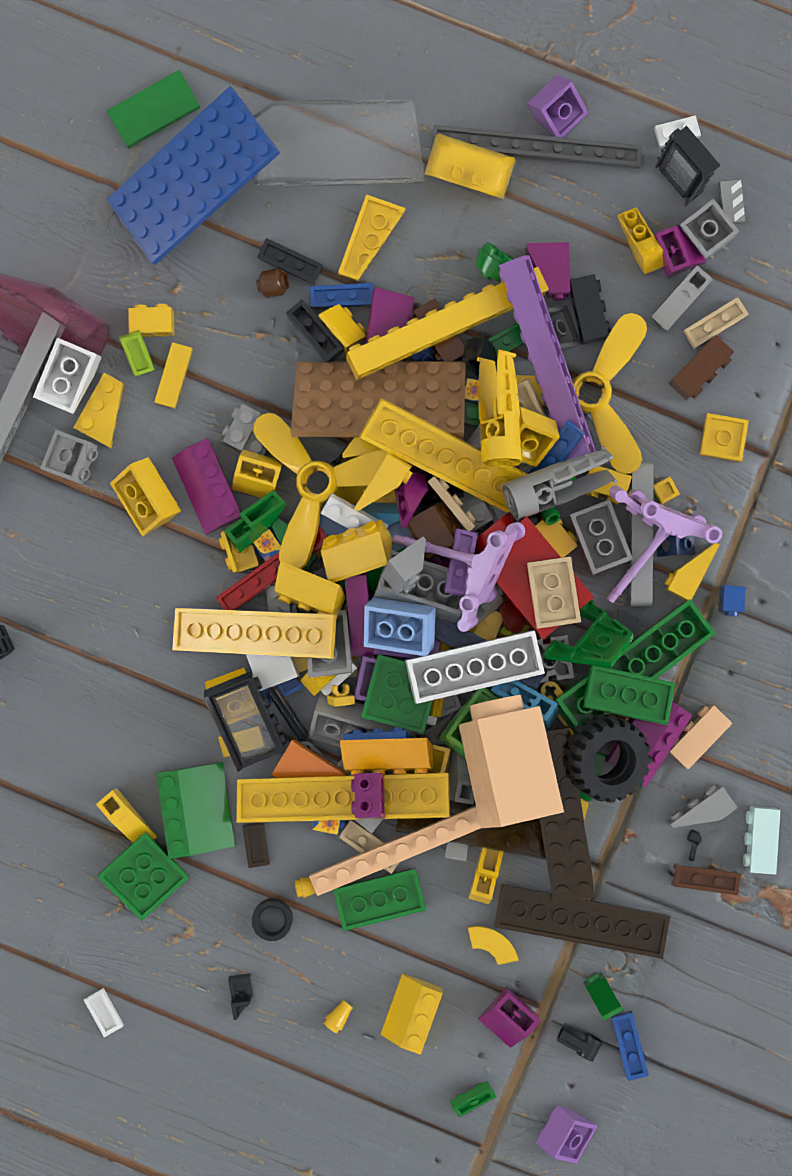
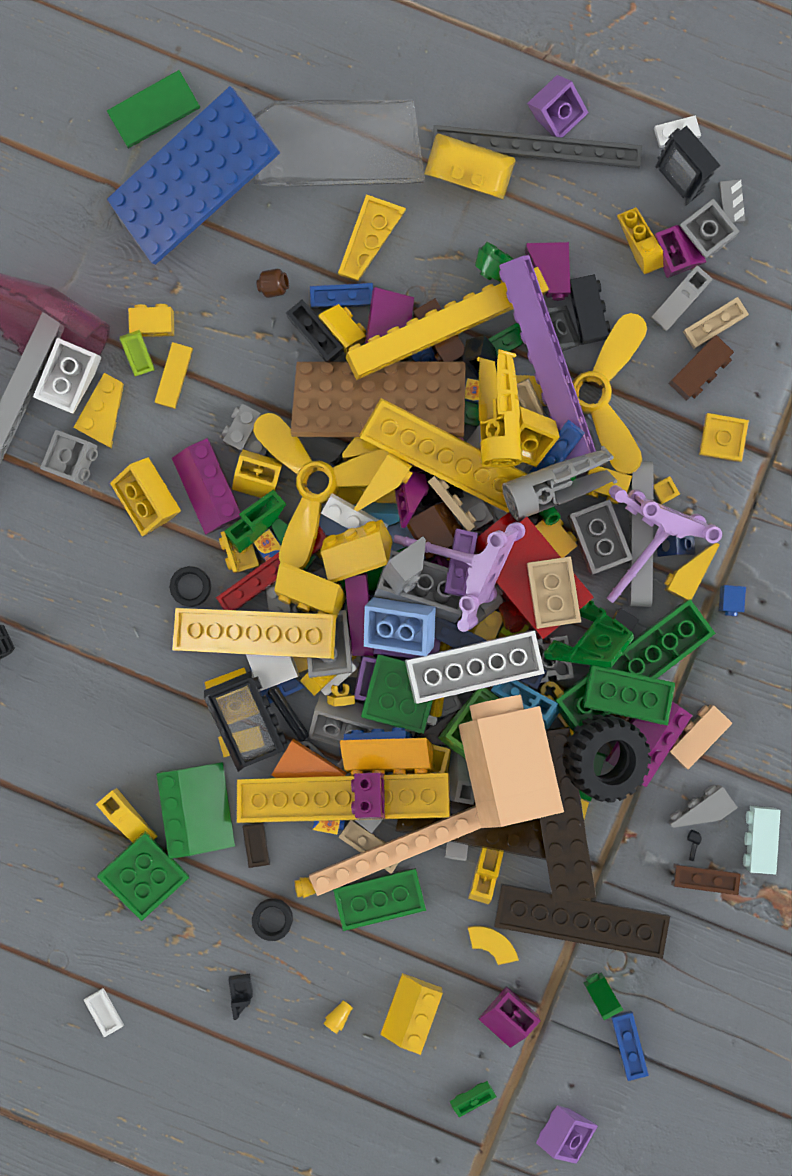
(174, 586): none -> black tyre
(290, 261): black plate -> none
(585, 1044): black piece -> none

